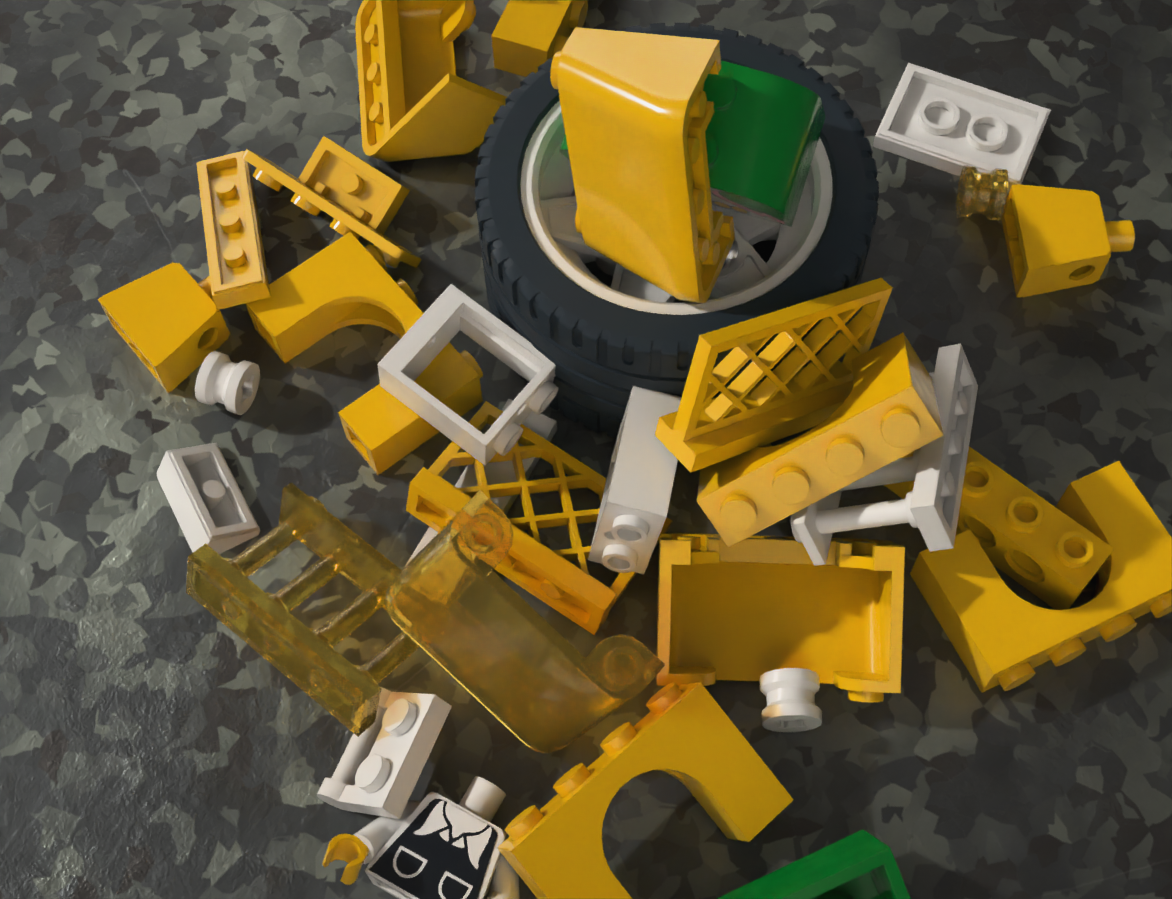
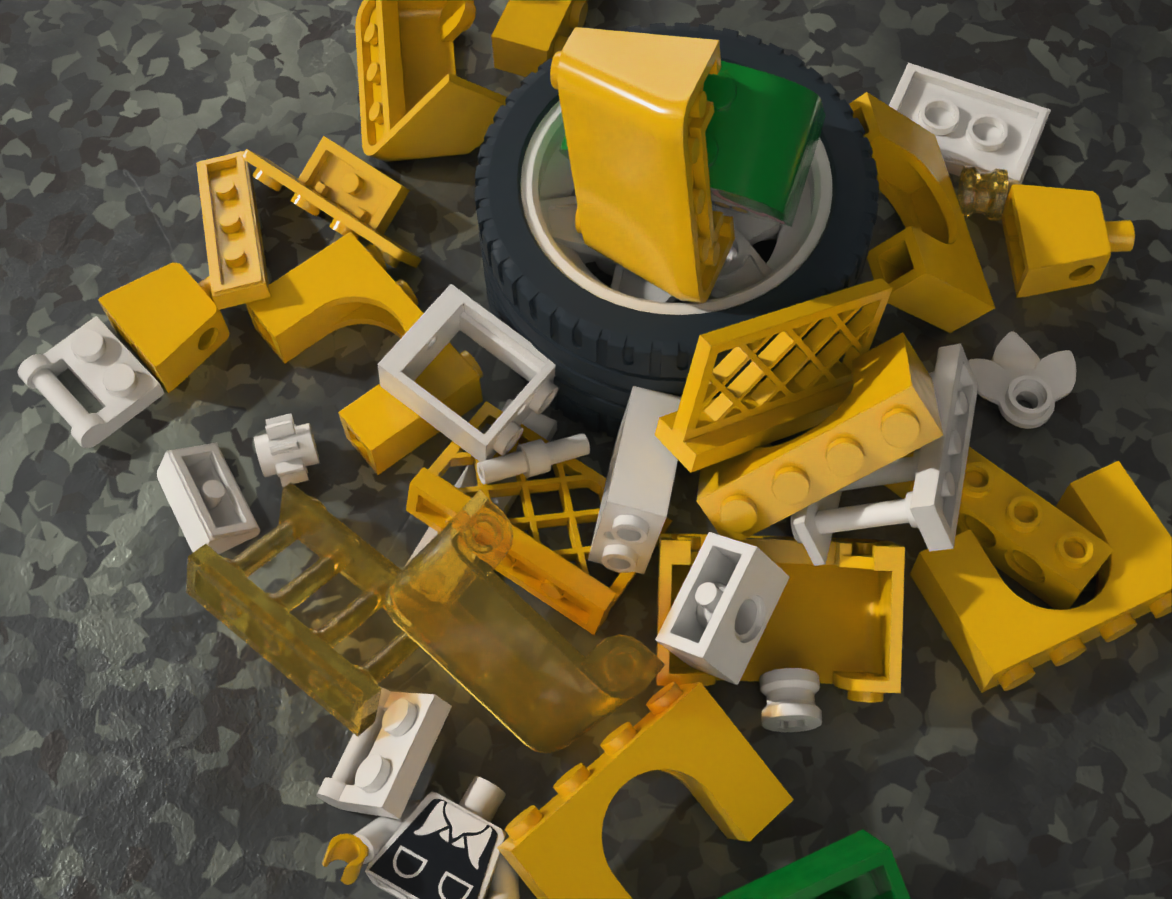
(104, 369): none -> white plate
(227, 382): white wheel -> none
(286, 449): none -> white gear
(533, 458): none -> white bar
(723, 607): none -> white brick
(934, 258): none -> yellow arch
(1021, 375): none -> white plate

